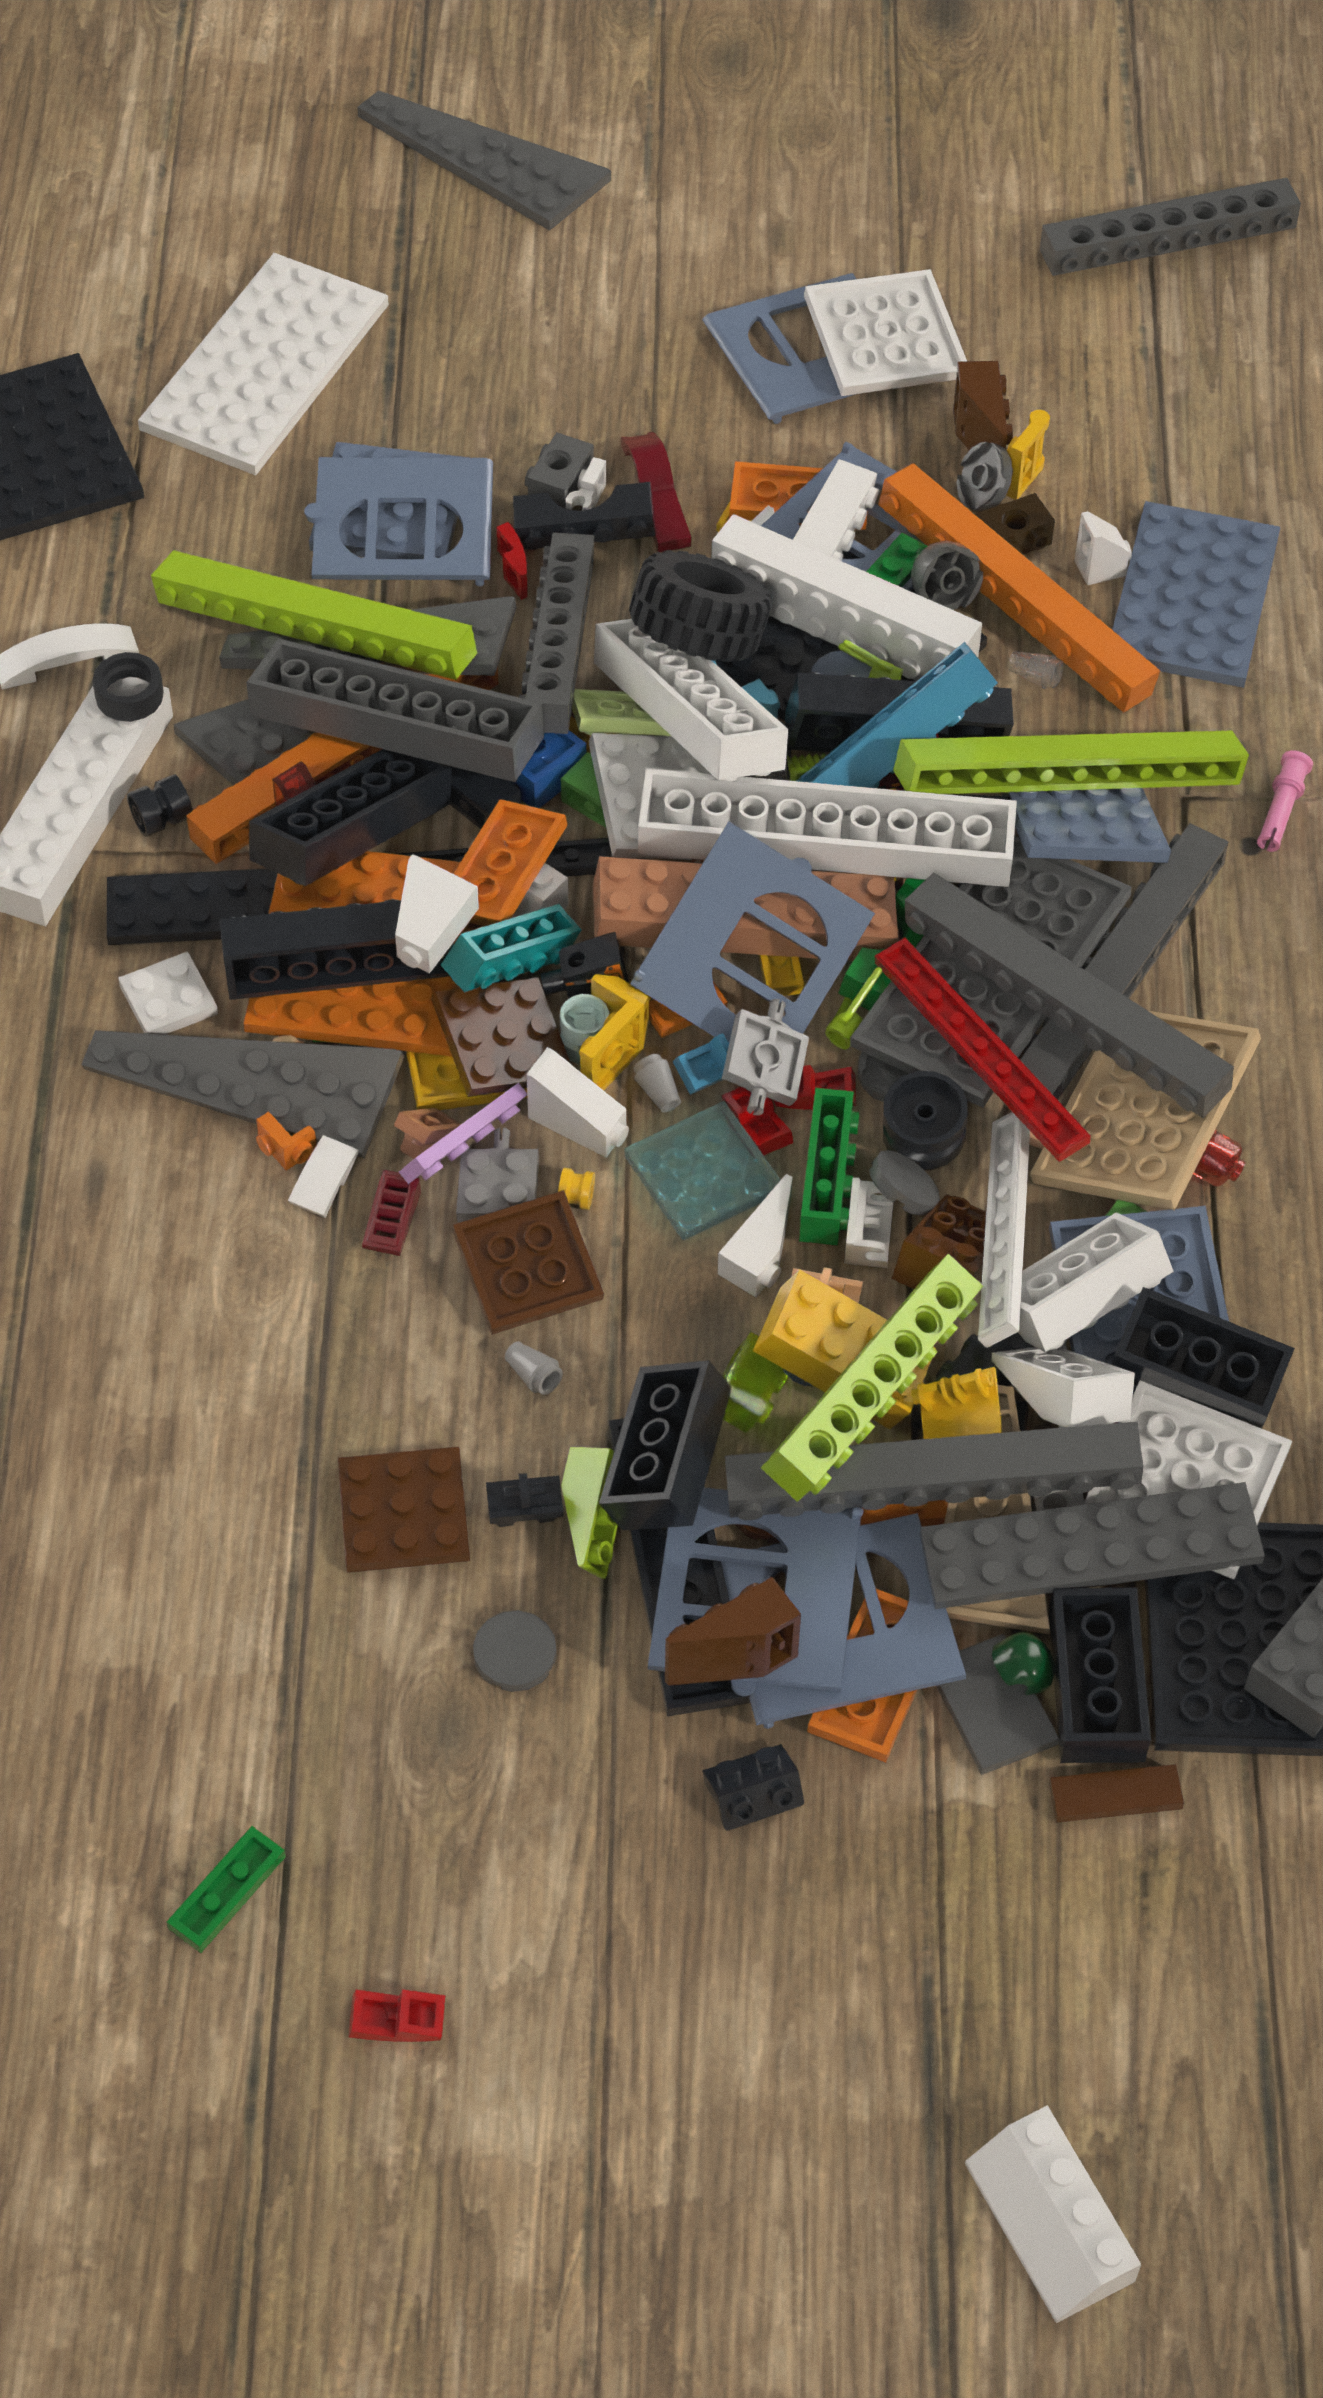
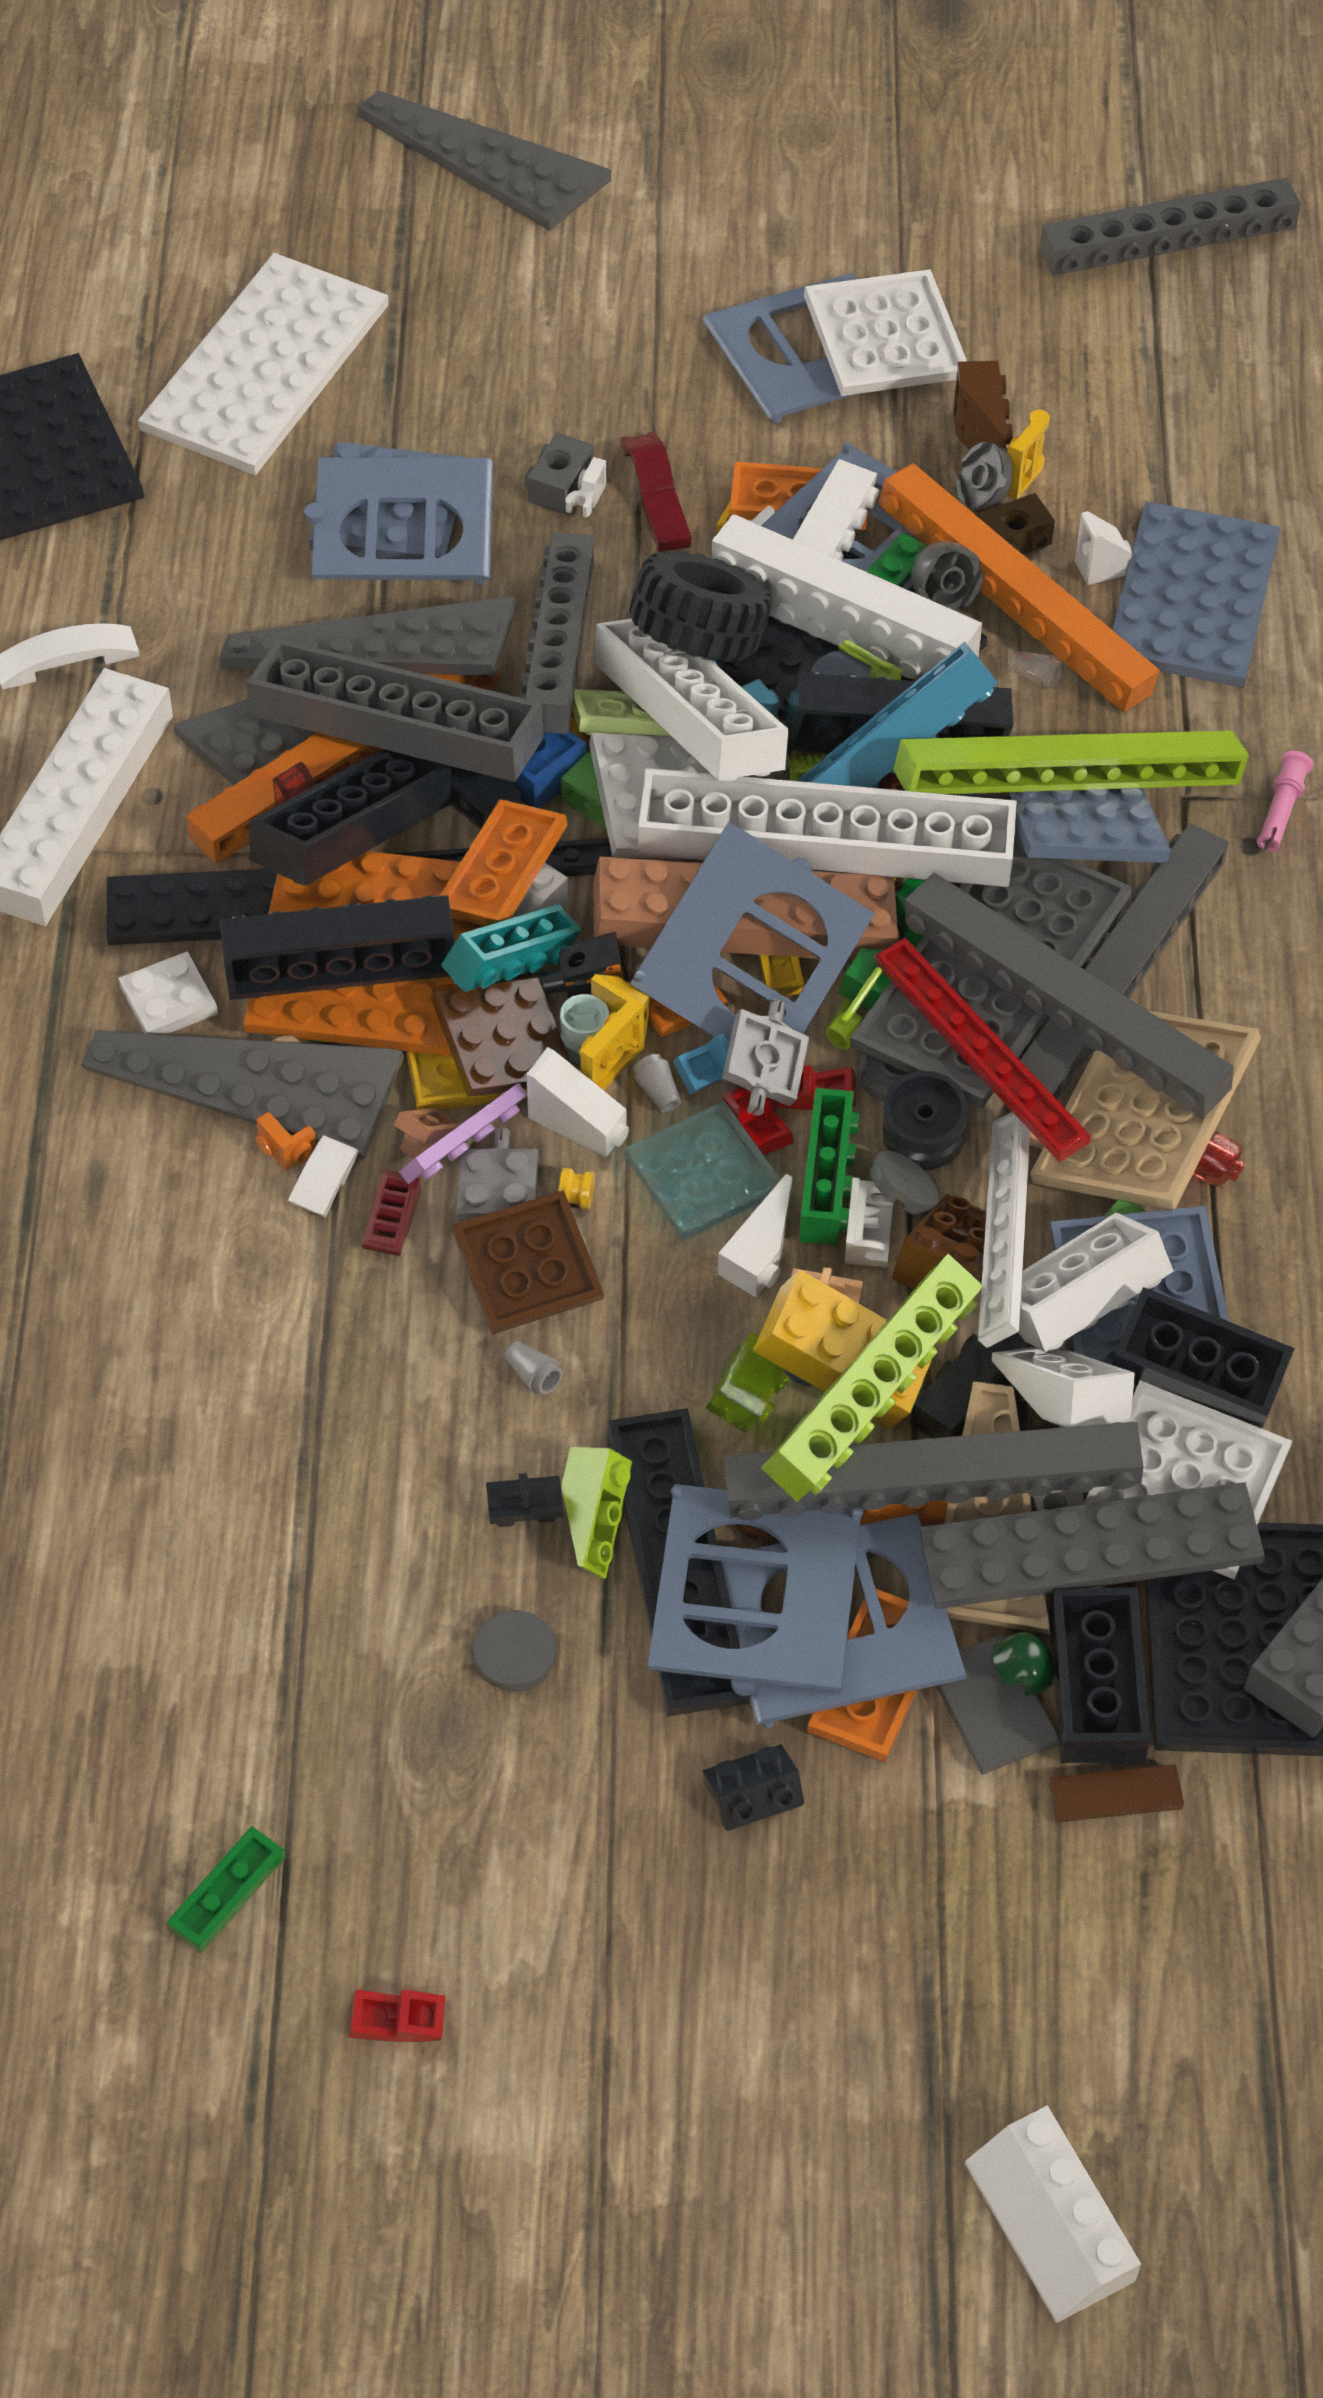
(124, 666): black tyre -> none
(159, 805): black wheel -> none
(315, 614): lime brick -> none
(403, 1509): reddish brown plate -> none
(432, 913): white slope -> none
(513, 559): red slope -> none
(622, 516): black arch -> none
(665, 1446): black brick -> none
(736, 1638): reddish brown slope -> none
(960, 1405): yellow hinge -> none

